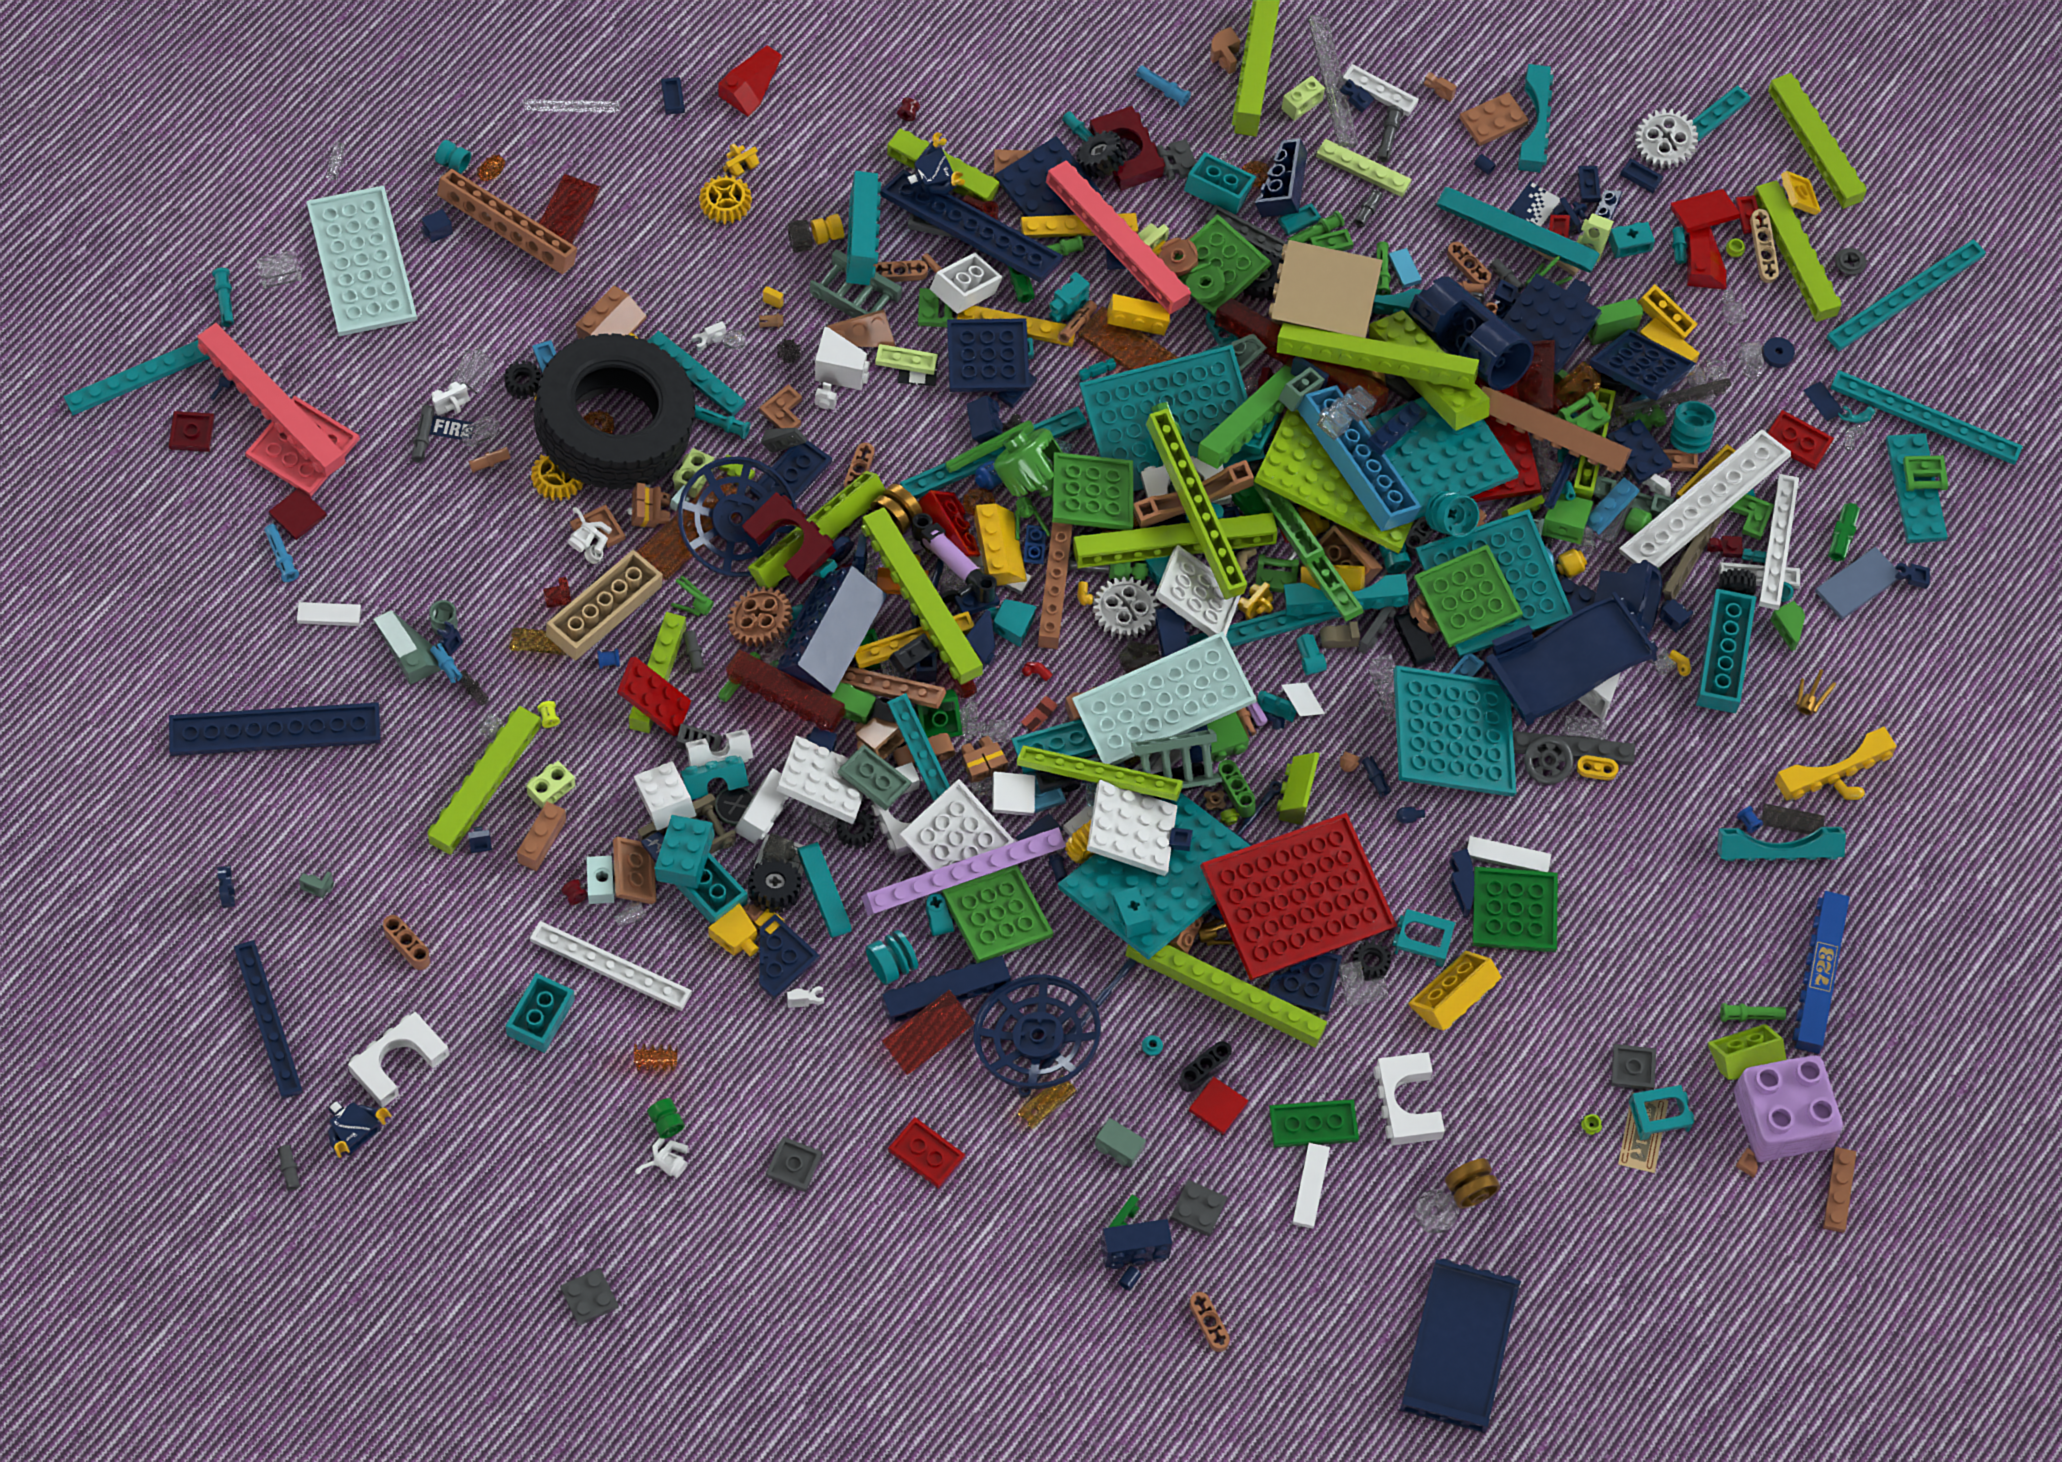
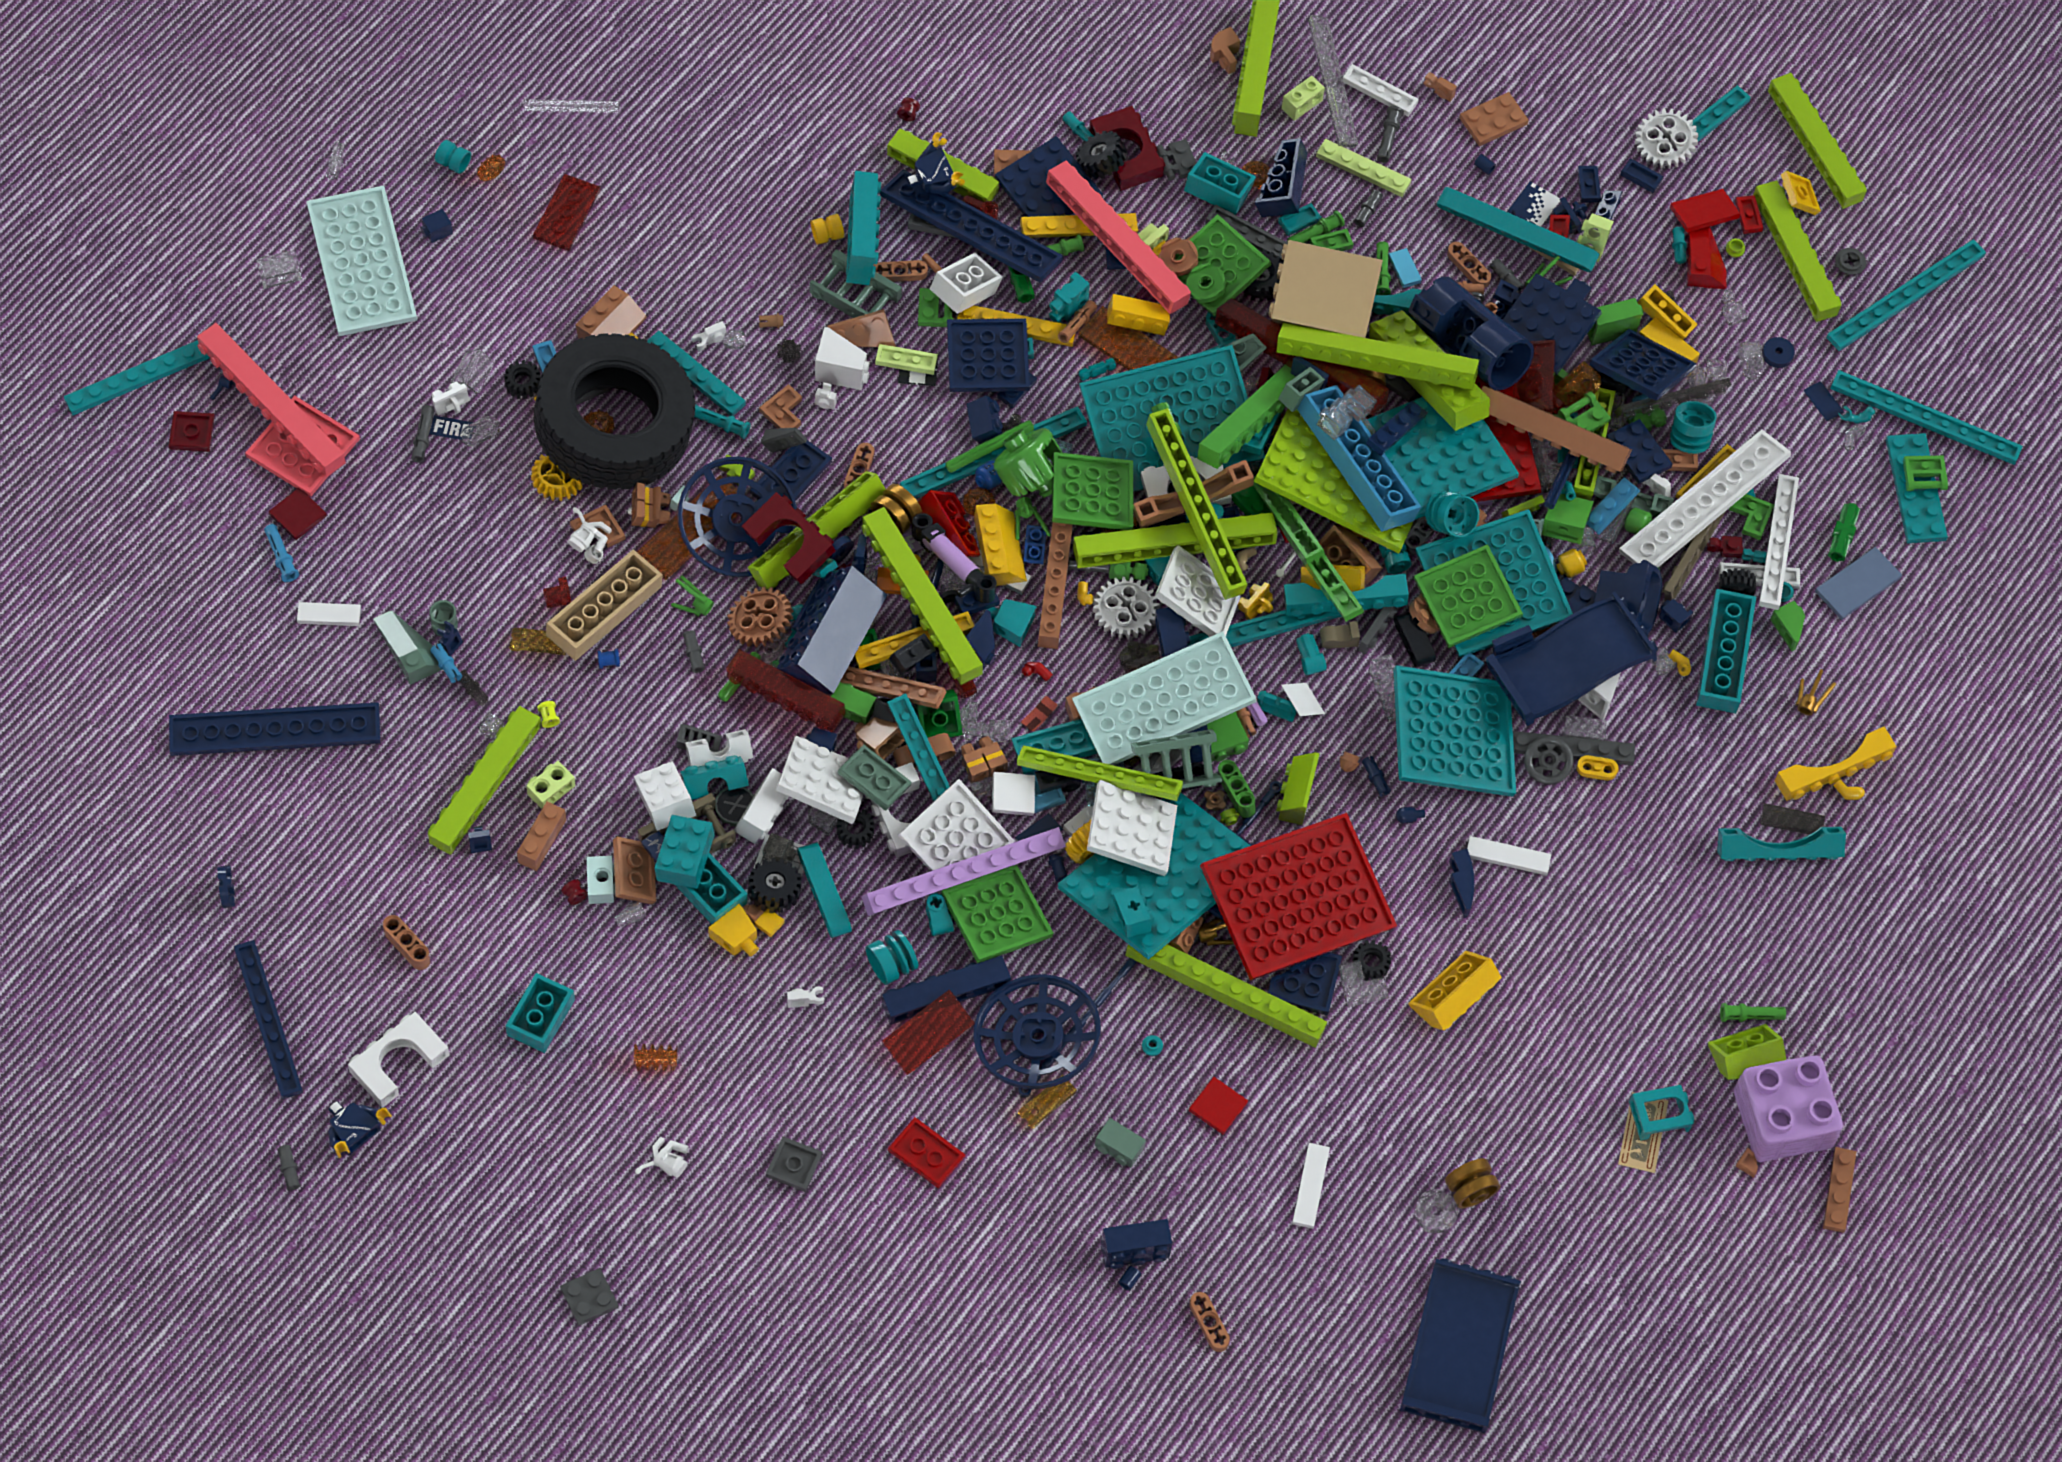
(223, 290): teal pin -> none
(315, 886): sand green bracket -> none
(489, 459): nougat pin -> none
(507, 221): nougat brick -> none
(610, 966): white plate -> none
(654, 696): red plate -> none
(661, 661): lime brick -> none
(666, 1118): green wheel -> none
(672, 95): dark blue tile -> none
(688, 469): yellowish green brick -> none
(726, 205): yellow gear -> none
(748, 157): yellow hips -> none
(749, 81): red wedge -> none
(773, 297): yellow tile -> none
(782, 957): dark blue plate -> none
(799, 236): clear smoke brick -> none
(1129, 1210): green plate -> none
(1170, 90): dark azure pin -> none
(1180, 839): dark blue plate -> none
(1198, 1208): dark grey plate -> none
(1210, 1058): black beam -> none
(1274, 577): bright green plate -> none
(1278, 721): dark blue hand -> none
(1313, 520): yellow hips -> none
(1313, 1123): green tile -> none
(1358, 97): dark blue plate -> none
(1404, 943): teal panel -> none
(1404, 1126): white arch -> none
(1515, 909): green plate -> none
(1537, 88): teal arch -> none
(1595, 1120): lime plate -> none
(1631, 239): teal brick -> none
(1633, 1067): dark grey plate -> none
(1749, 819): blue bush -> none
(1764, 246): tan beam -> none
(1803, 440): red tile -> none
(1821, 972): blue brick -> none
(1916, 574): dark blue plate -> none

